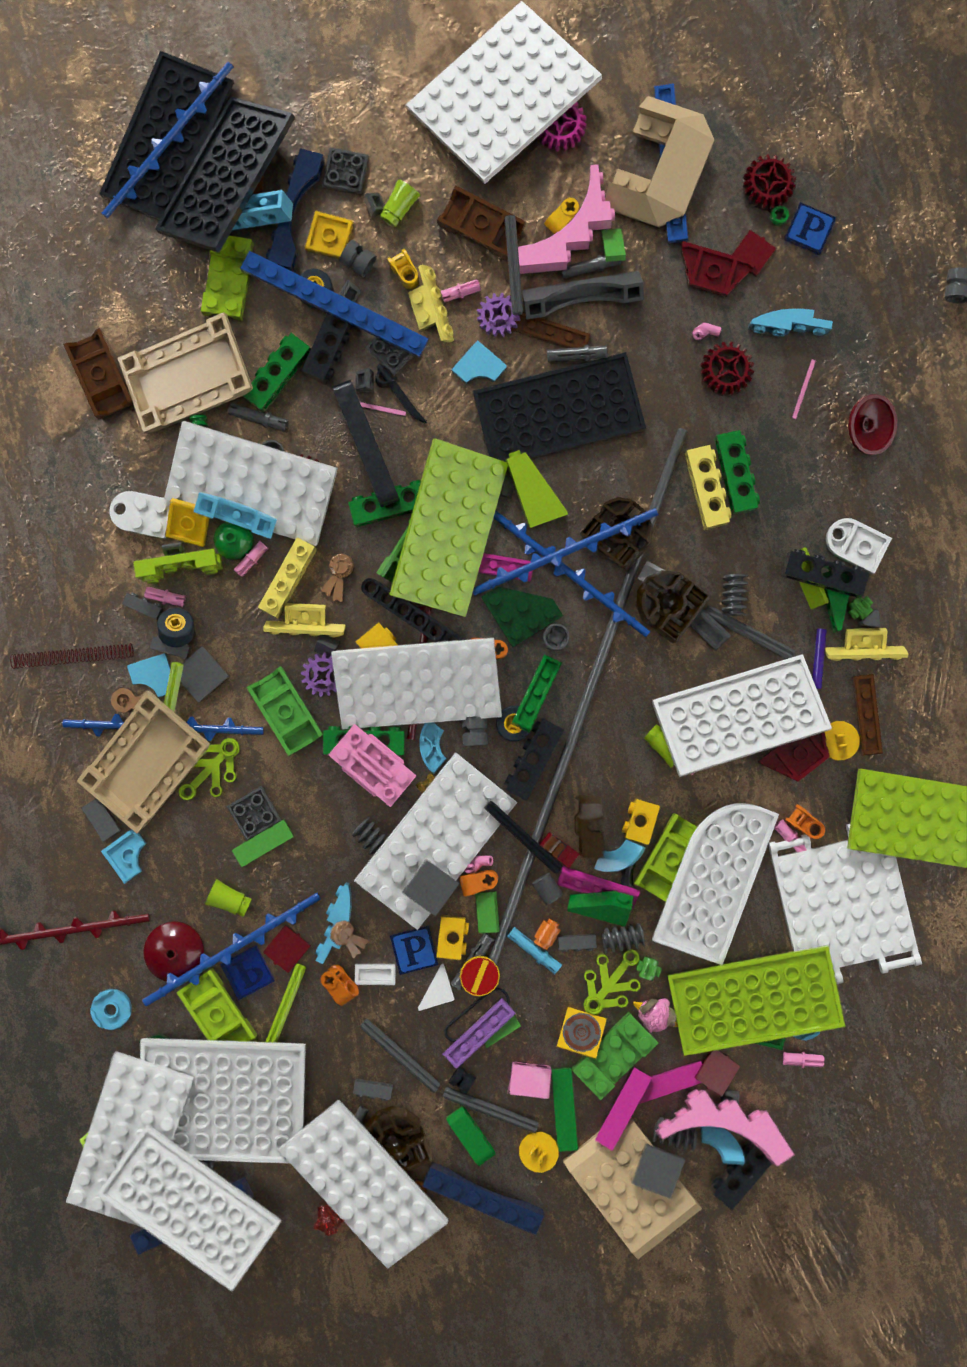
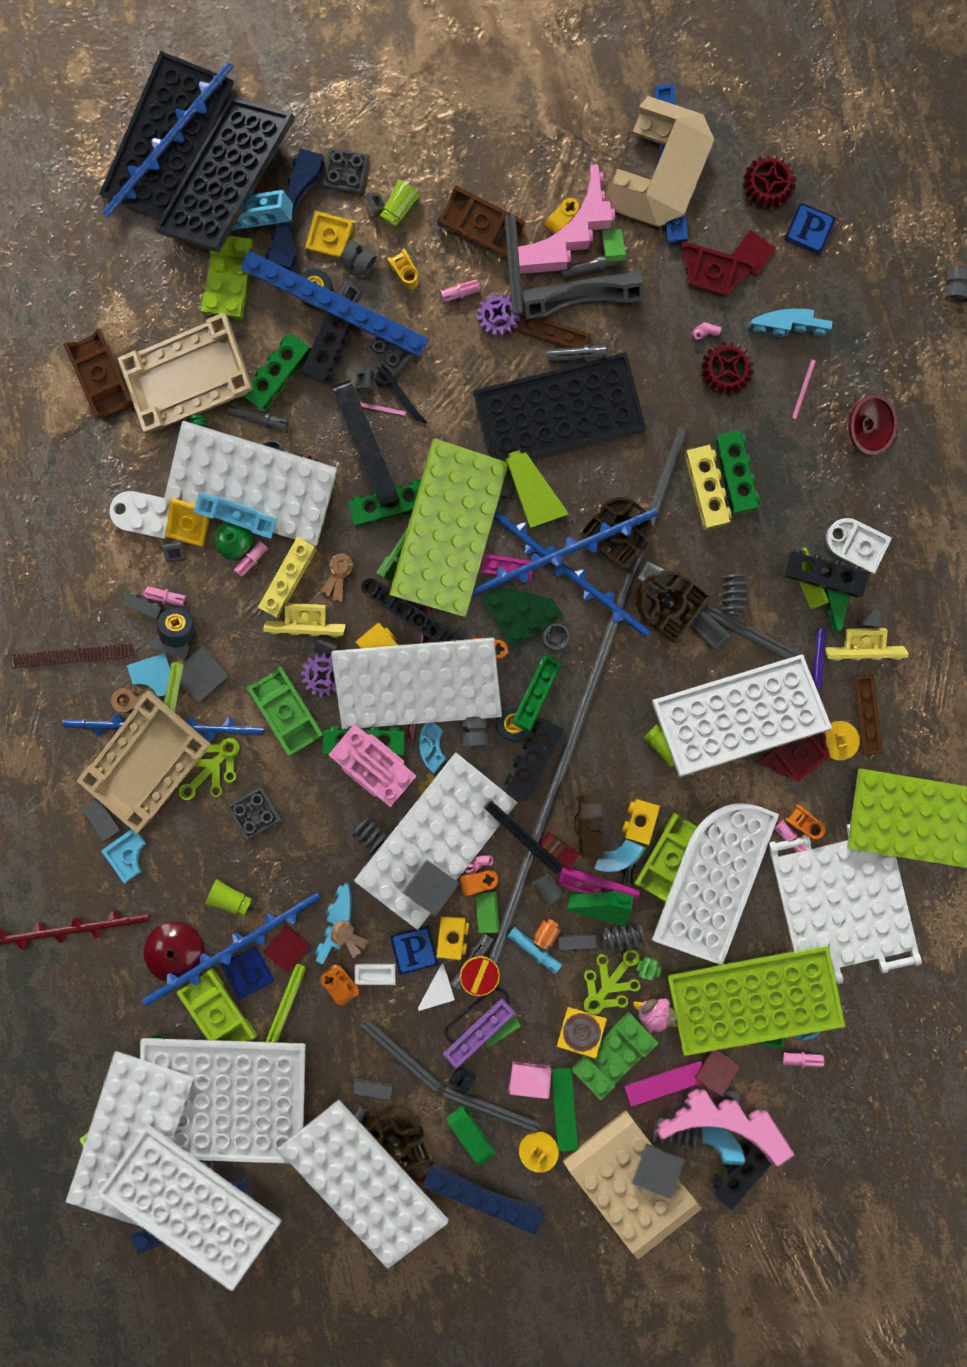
(116, 998): medium azure tile -> none
(152, 569): lime piece -> none
(263, 843): bright green tile -> none
(327, 1220): clear red rock -> none
(428, 305): light yellow bracket -> none
(479, 363): medium azure tile -> none
(503, 92): white plate -> none
(577, 125): dark pink gear -> none
(623, 1109): dark pink tile -> none
(785, 215): green bush -> none
(860, 607): bright green gear -> none

